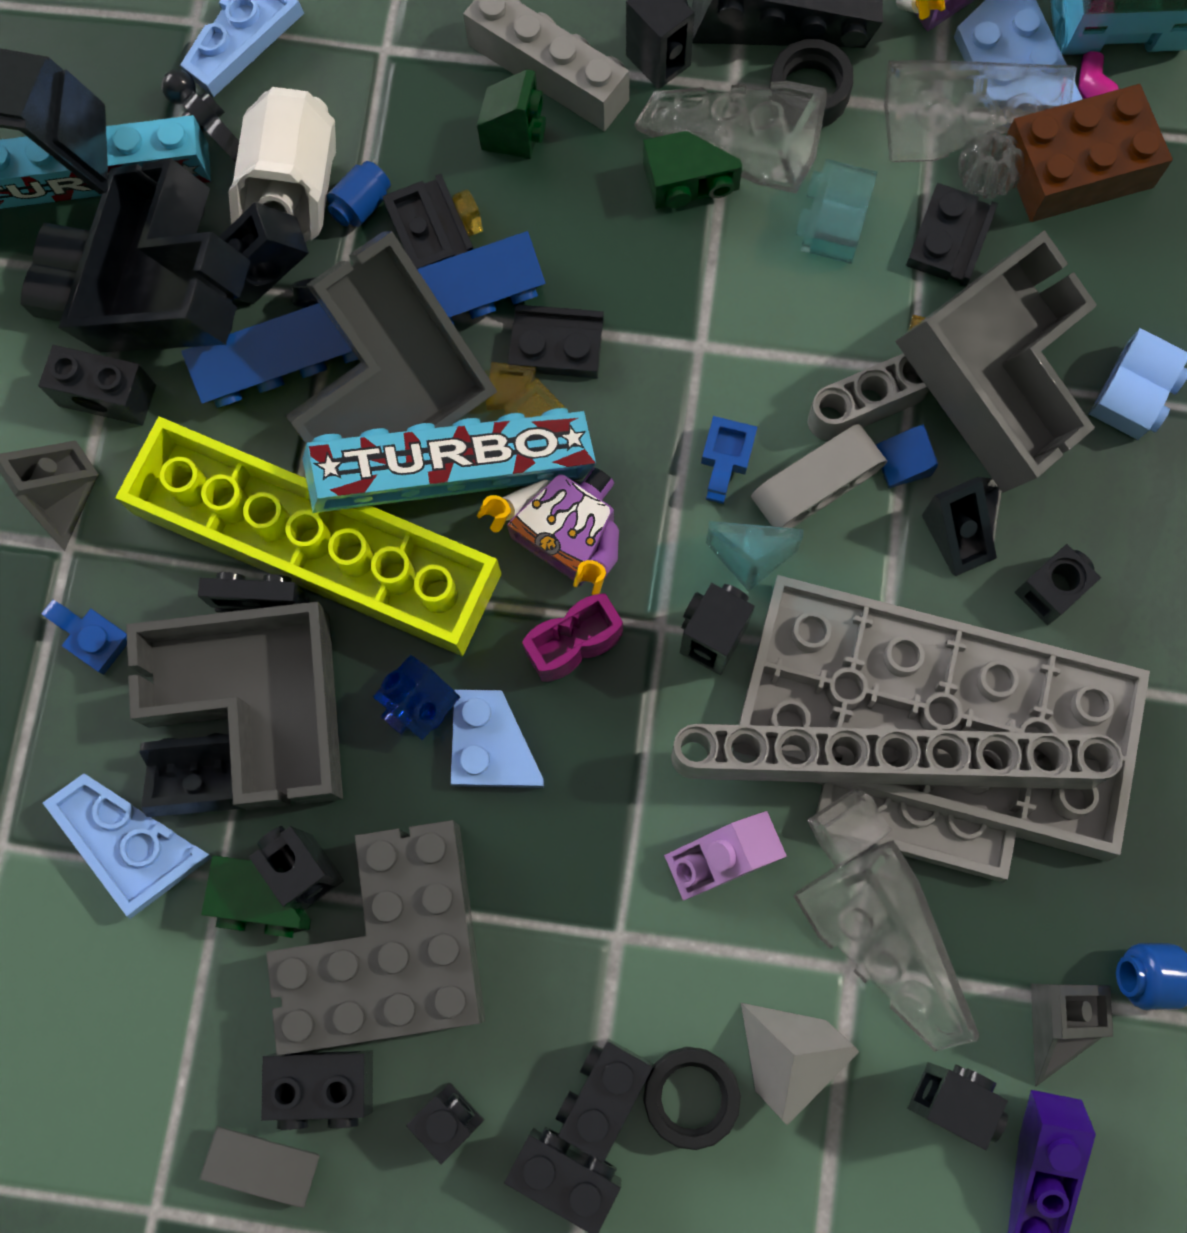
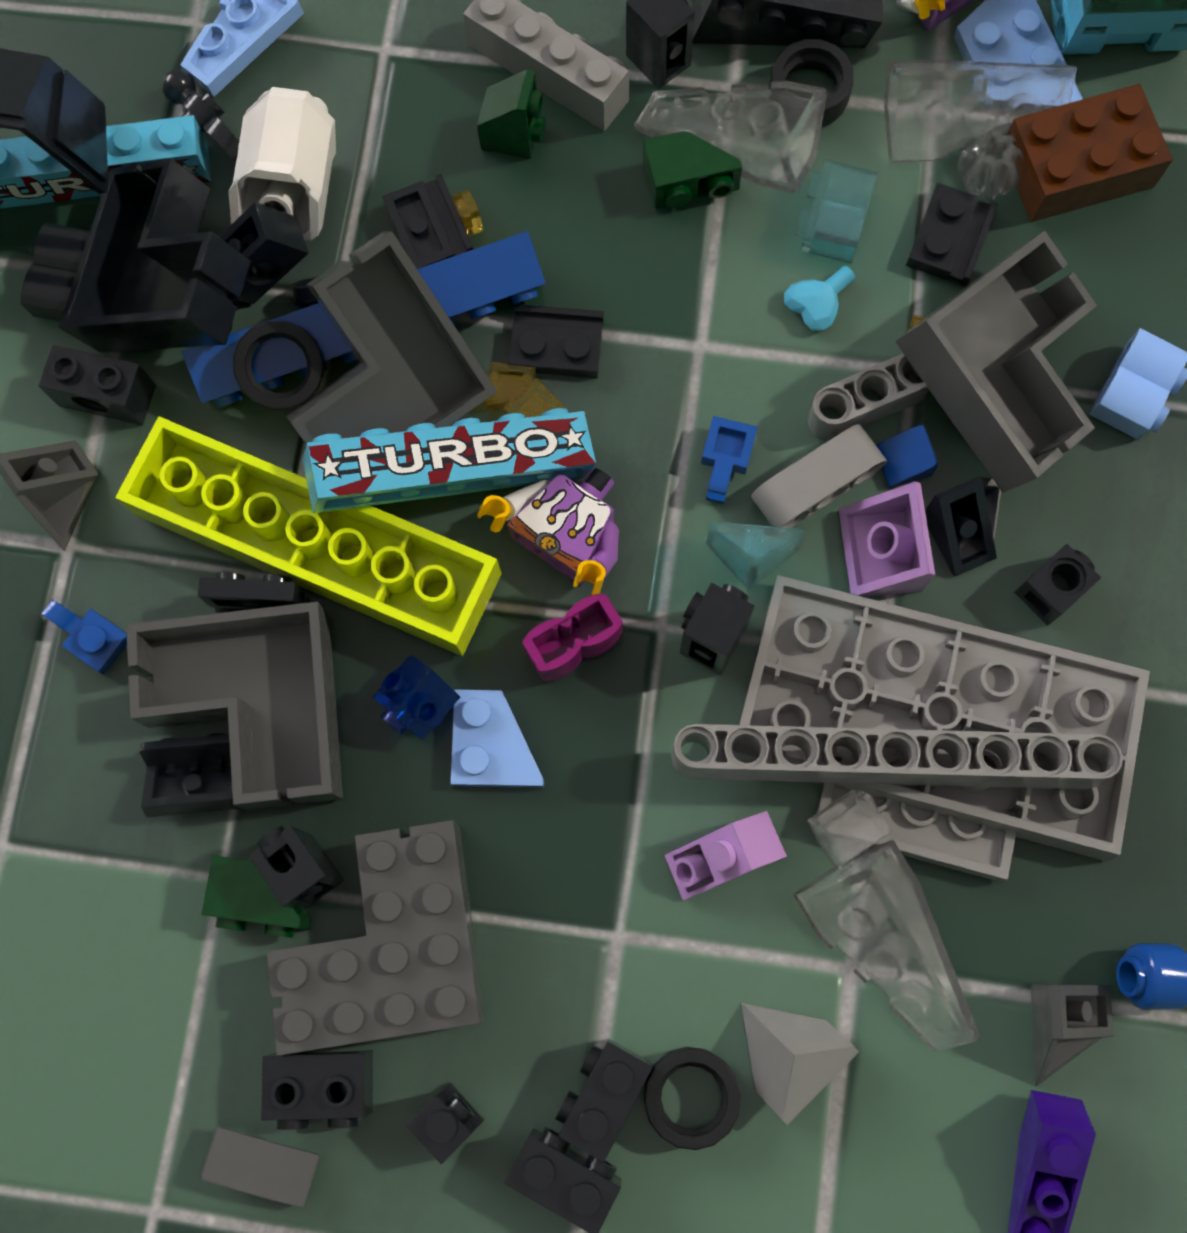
(121, 845): light blue wing -> none
(243, 365): none -> black tyre
(358, 194): blue brick -> none
(818, 299): none -> medium azure rock
(887, 543): none -> lavender slope
(961, 1103): black brick -> none
(1092, 80): dark pink arm -> none

